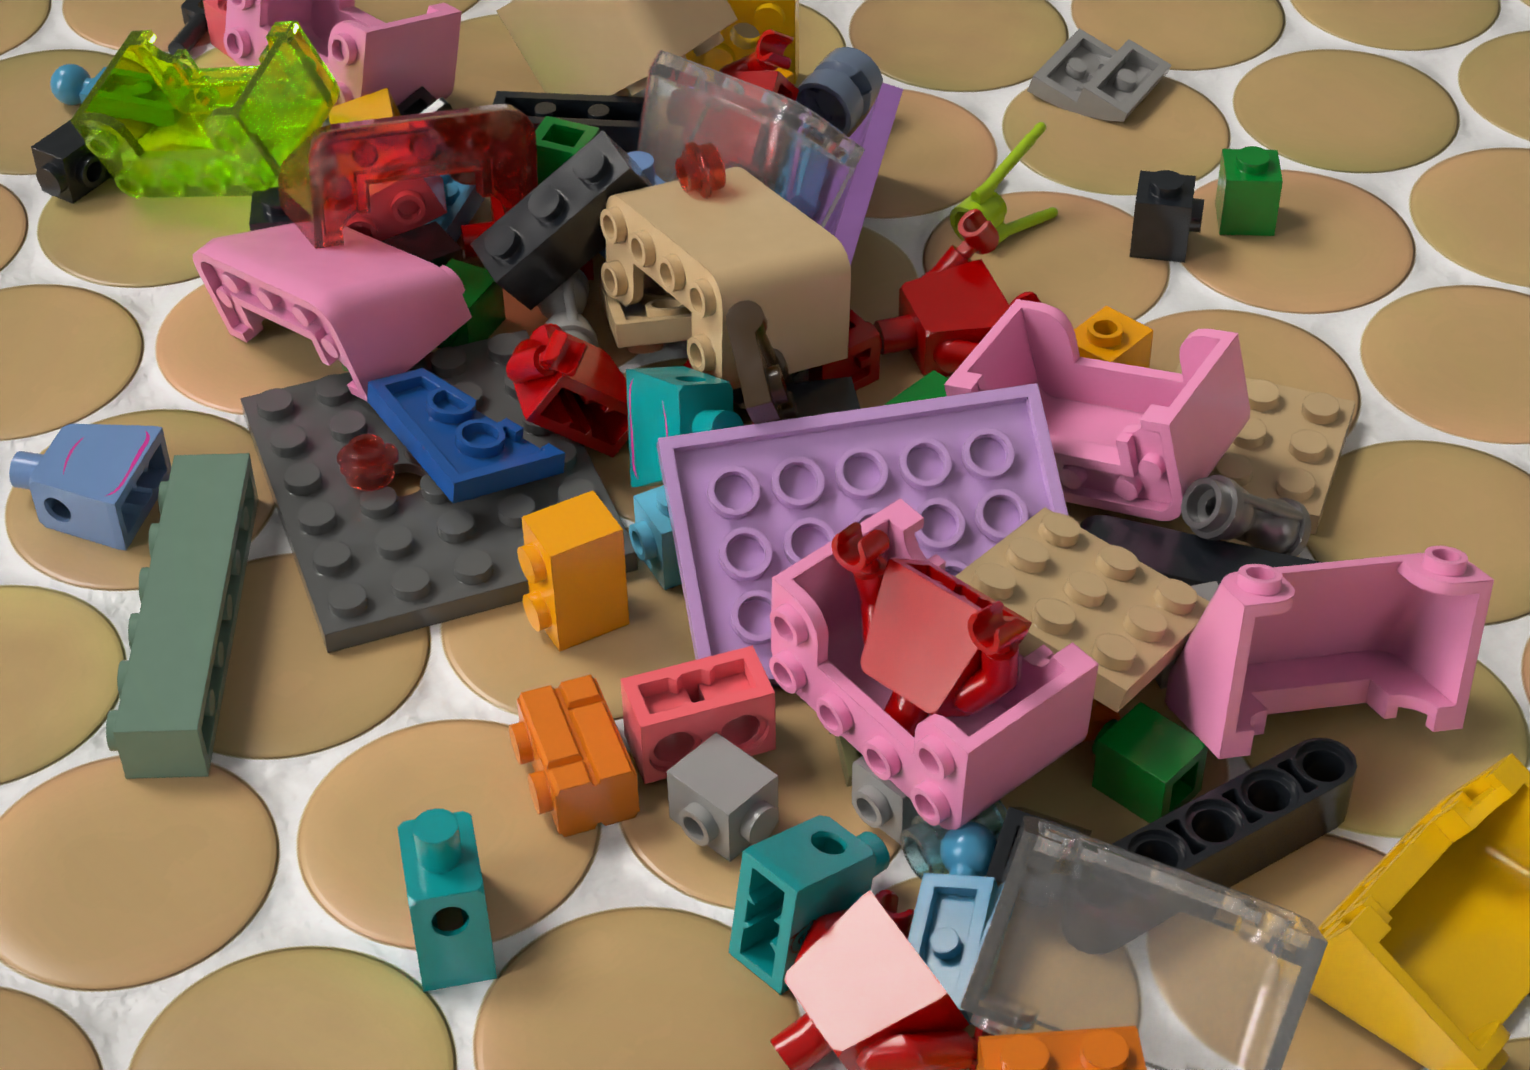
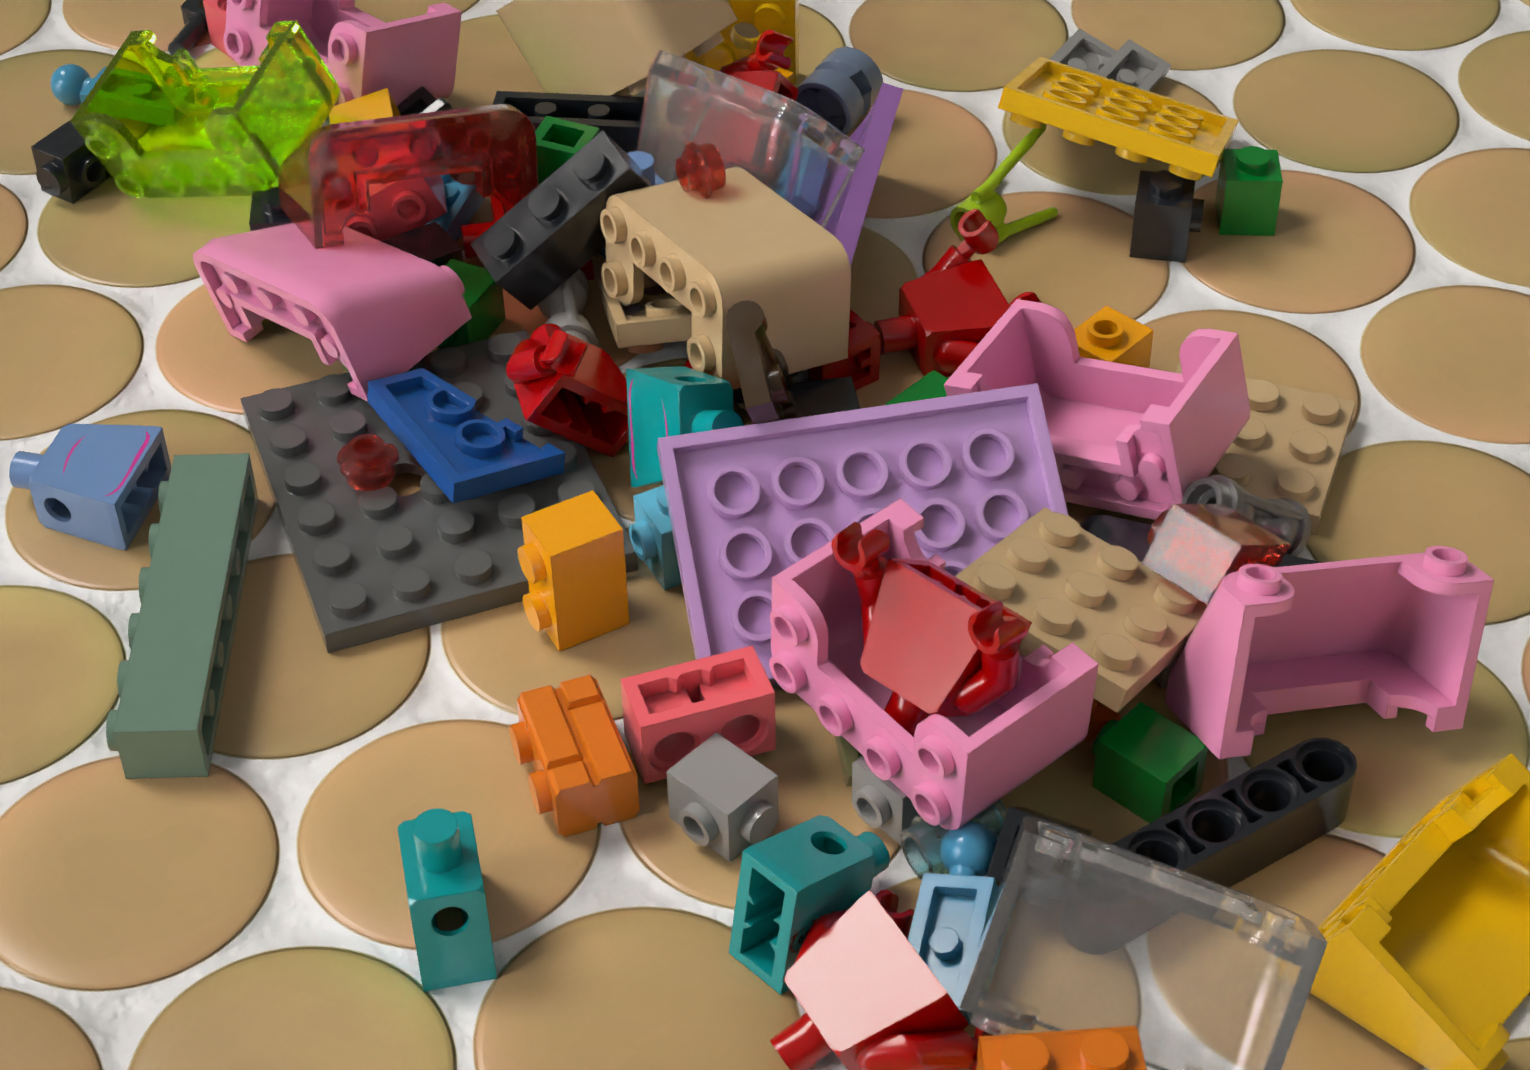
(1119, 115): none -> yellow plate
(1205, 543): none -> clear red brick

